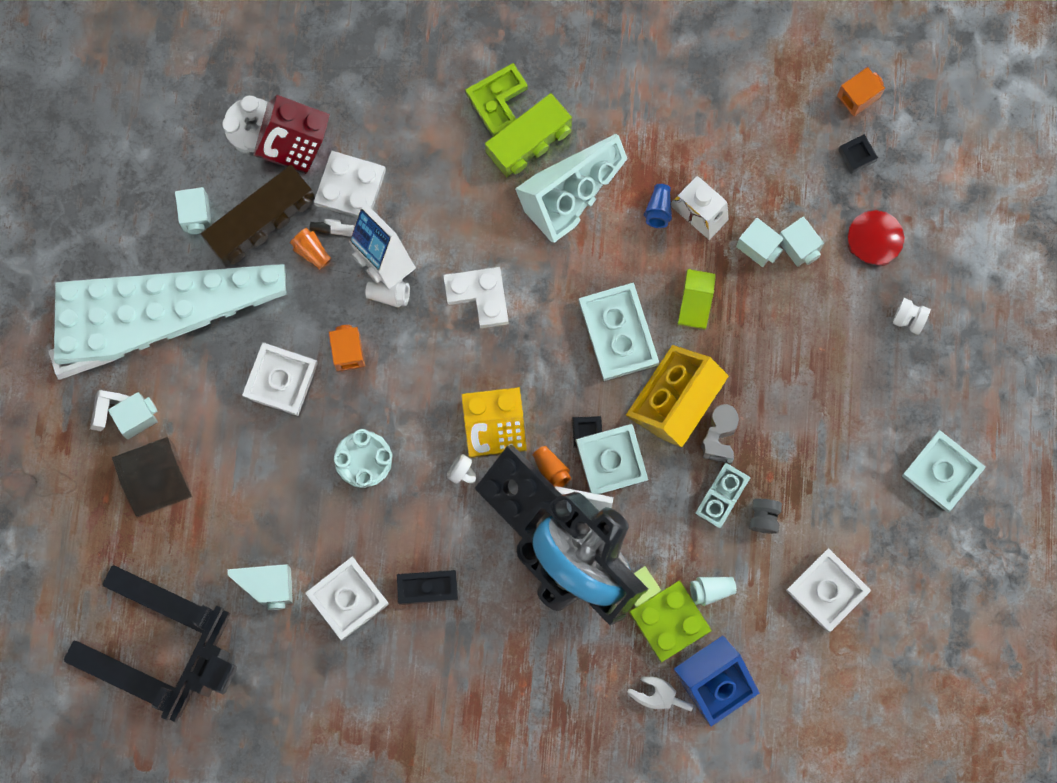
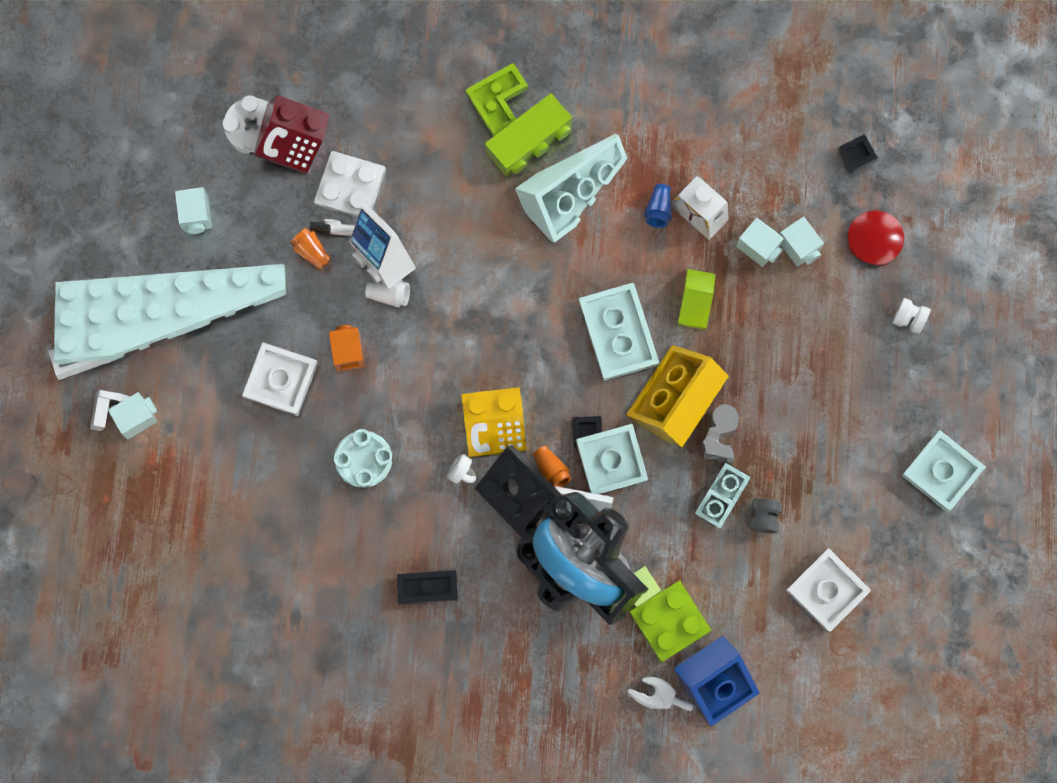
(152, 476): clear smoke slope -> none
(205, 669): black piece -> none
(258, 216): dark brown brick -> none
(266, 584): light aqua slope -> none
(347, 598): white plate -> none
(485, 288): white plate -> none
(711, 589): light aqua cone -> none
(861, 91): orange brick -> none

